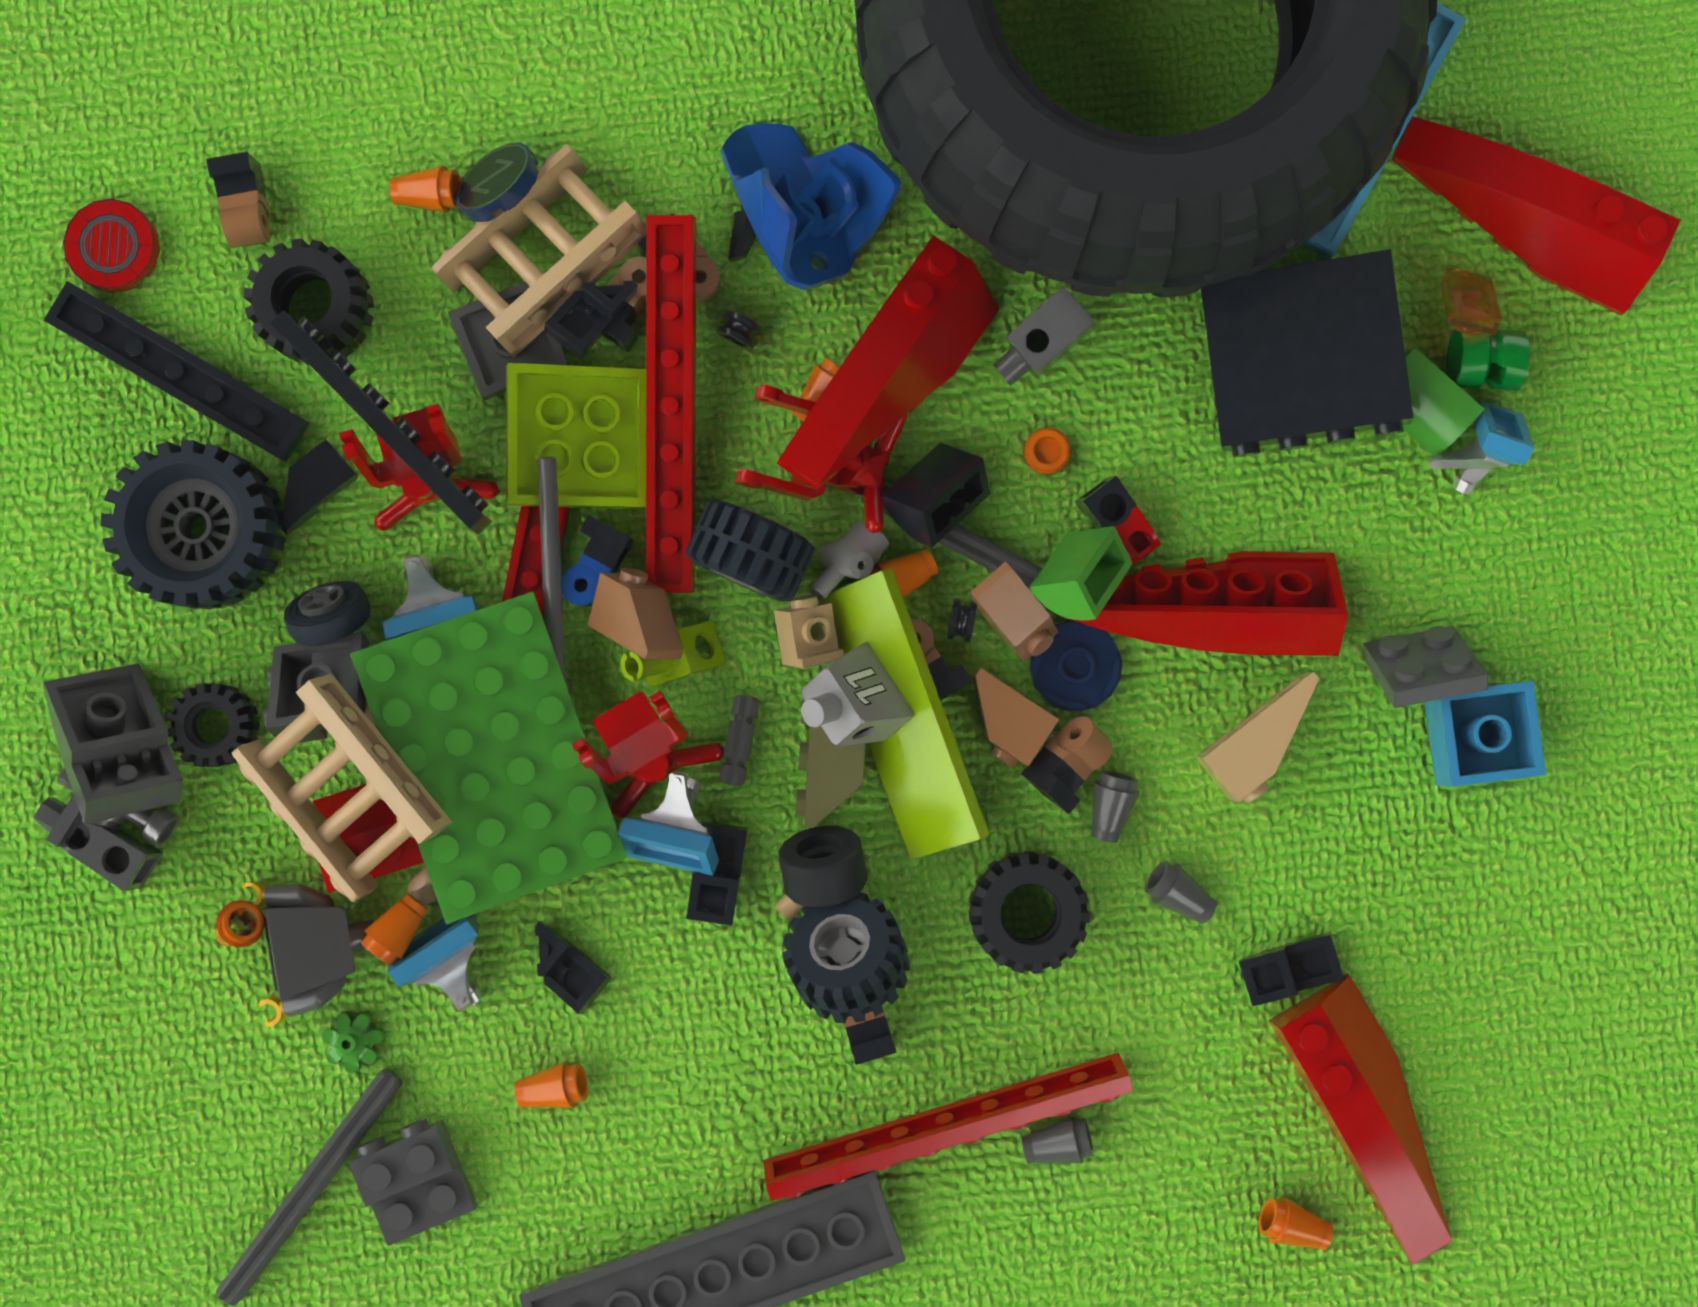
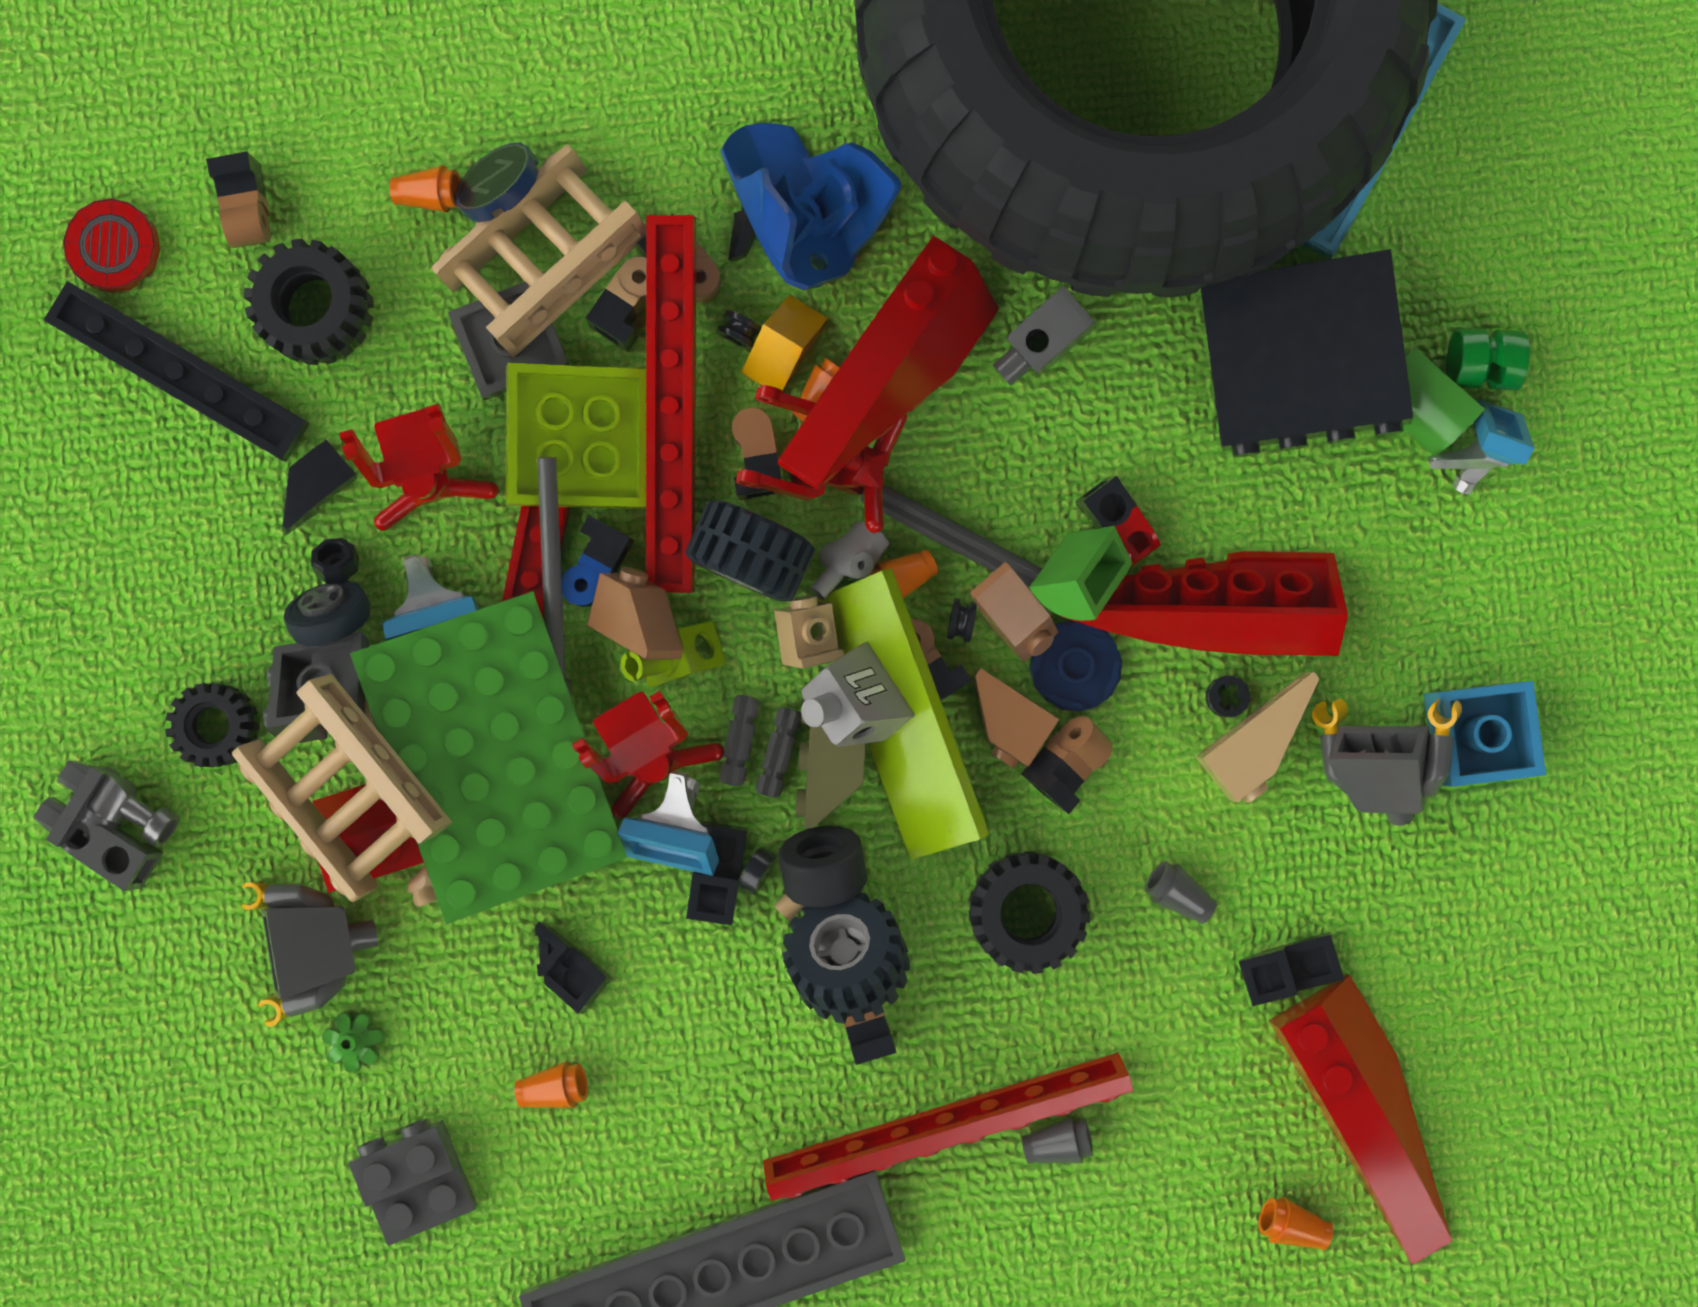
(112, 743): dark grey slope -> none
(147, 505): black wheel -> none
(246, 918): orange cone -> none
(309, 1187): dark grey axle -> none
(334, 560): none -> black tile
(370, 407): black plate -> none
(395, 929): orange cone -> none
(441, 959): dark azure piece -> none
(588, 315): black slope -> none
(757, 440): none -> medium nougat leg
(757, 870): none -> black tile
(779, 752): none -> dark grey axle
(783, 343): none -> yellow slope
(937, 493): black brick -> none
(1046, 451): orange tile -> none
(1112, 804): dark grey cone -> none
(1241, 693): none -> black bush
(1386, 765): none -> dark grey torso
(1425, 666): dark grey plate -> none
(1470, 302): clear orange plate -> none
(1547, 215): red wedge -> none

